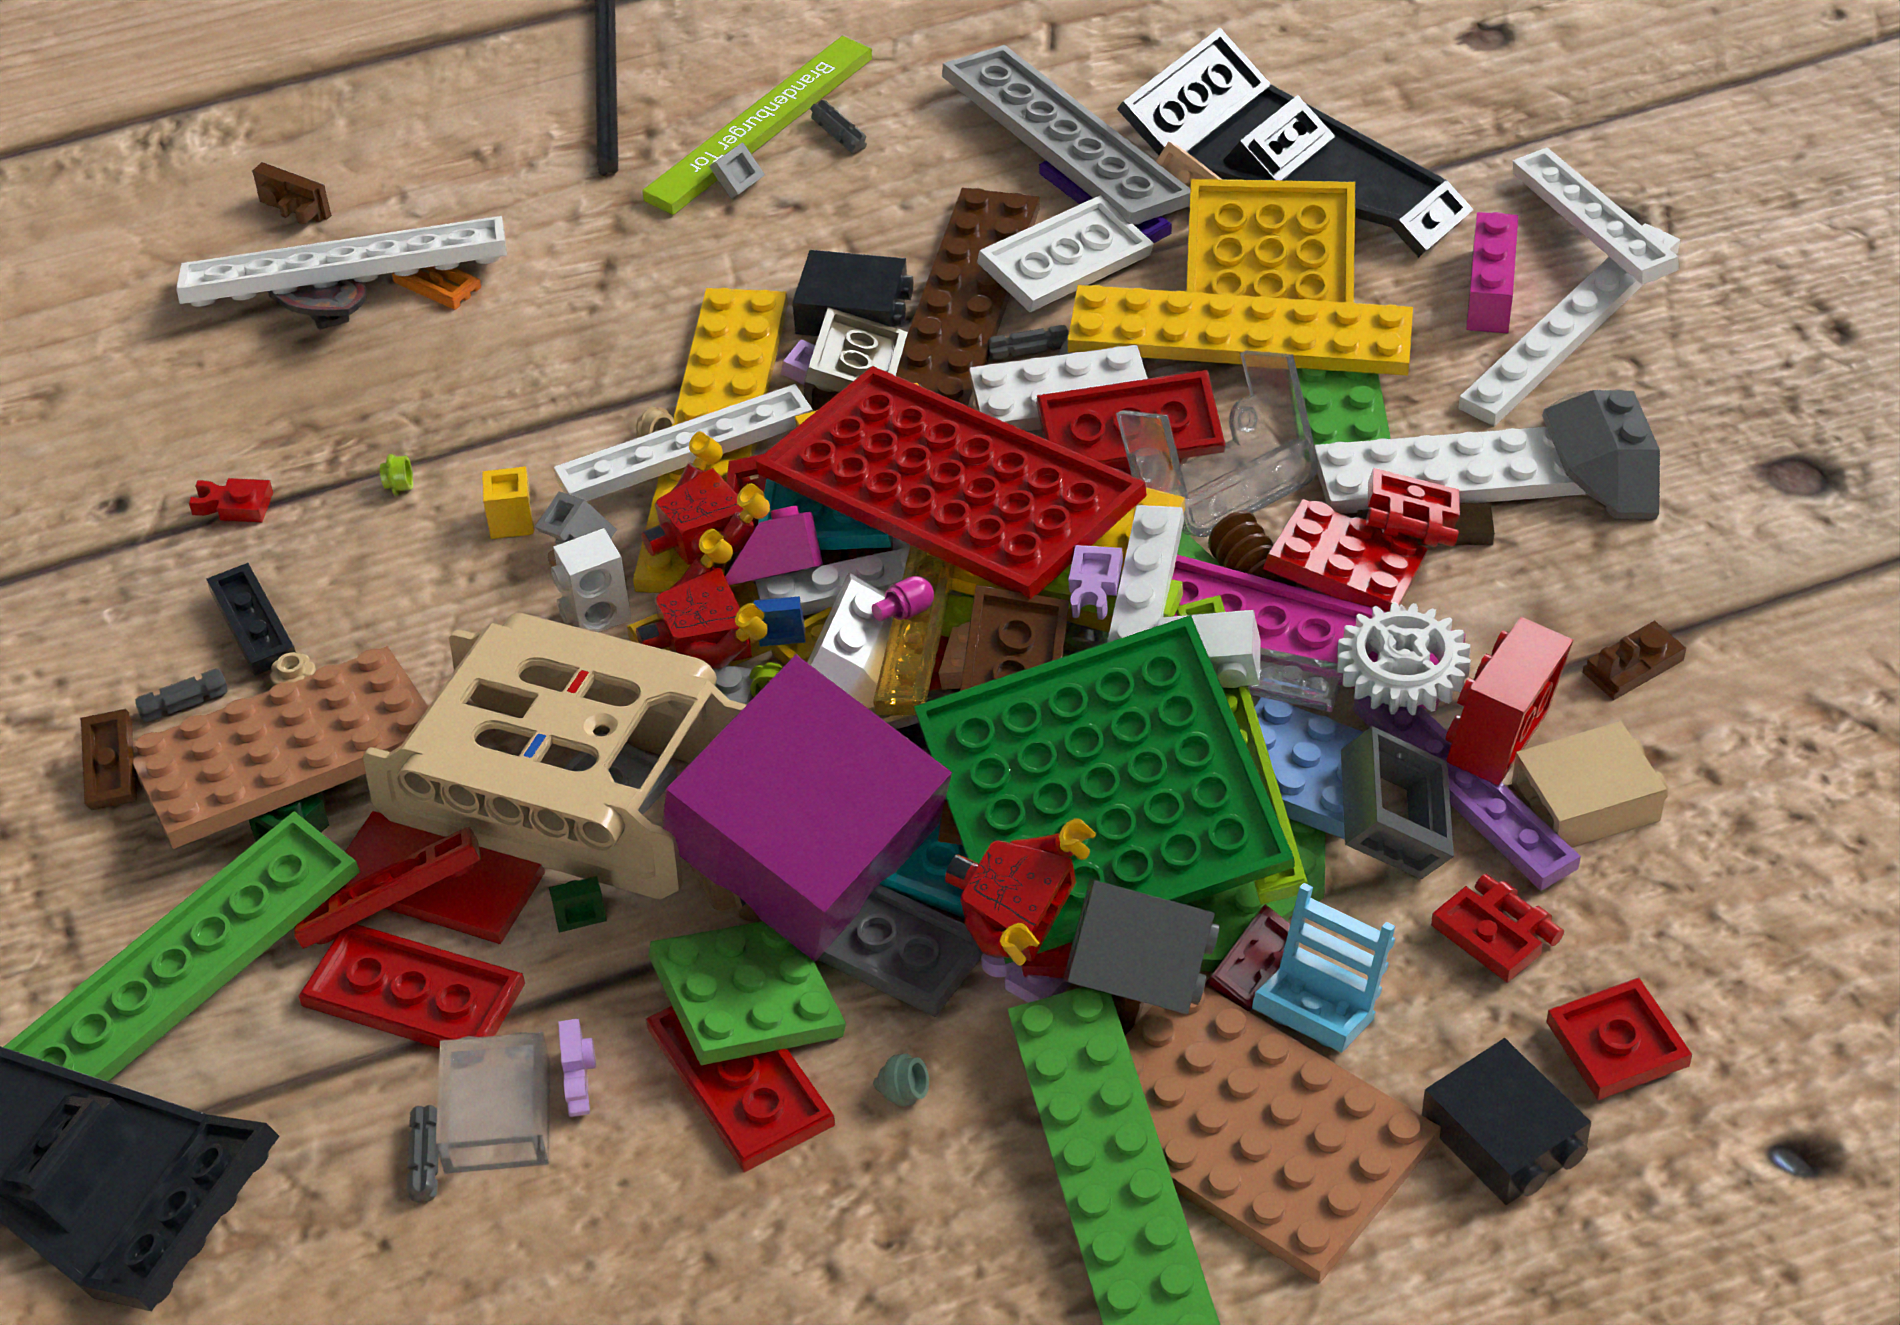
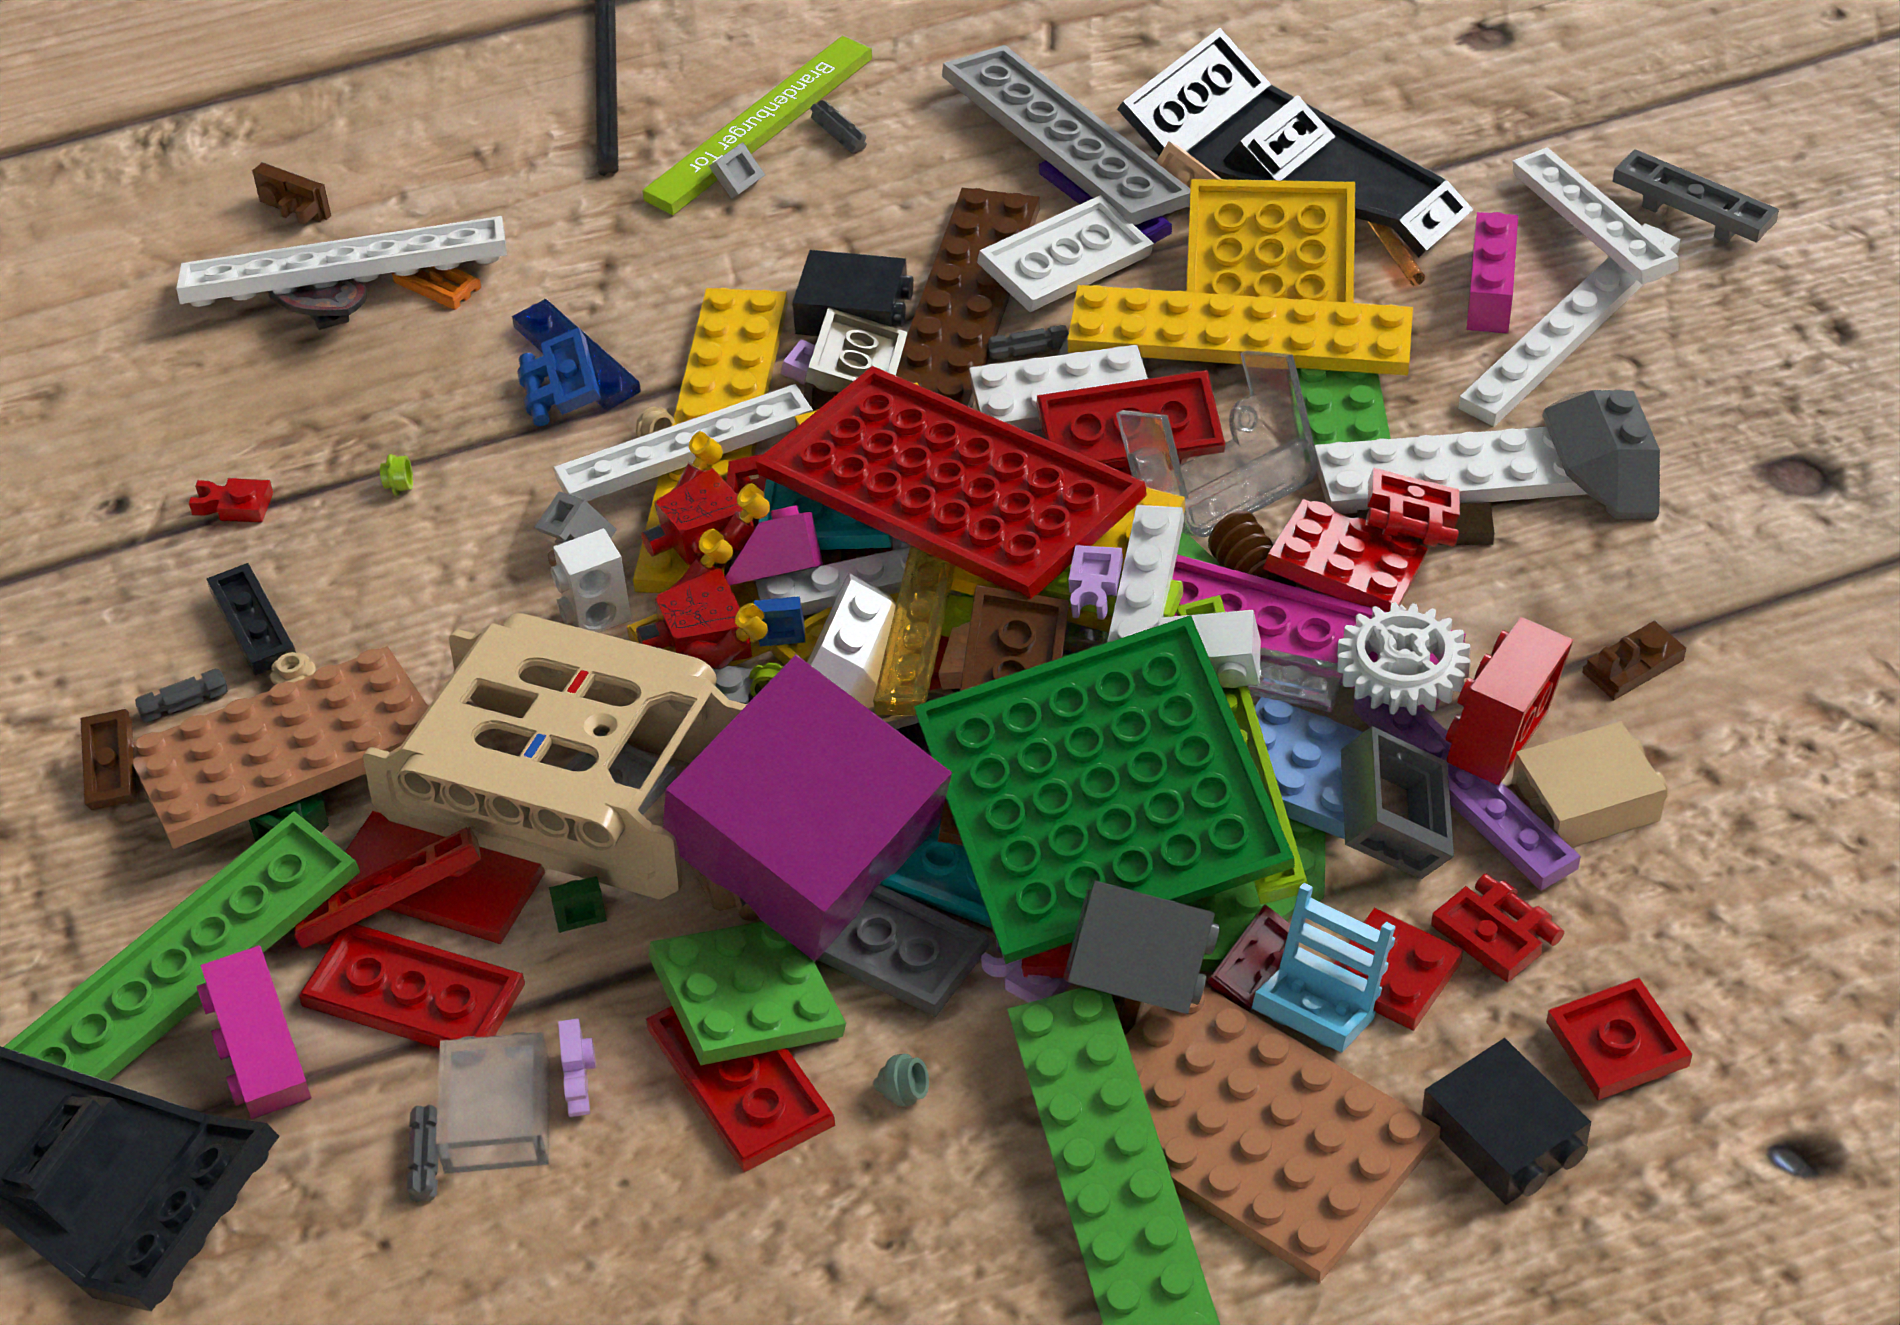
(252, 1033): none -> dark pink brick
(507, 502): yellow panel -> none
(545, 322): none -> clear blue plate
(570, 377): none -> blue plate
(905, 599): dark pink cylinder -> none
(1018, 890): red torso -> none
(1399, 253): none -> clear orange bar
(1416, 970): none -> red plate
(1695, 195): none -> dark grey hinge

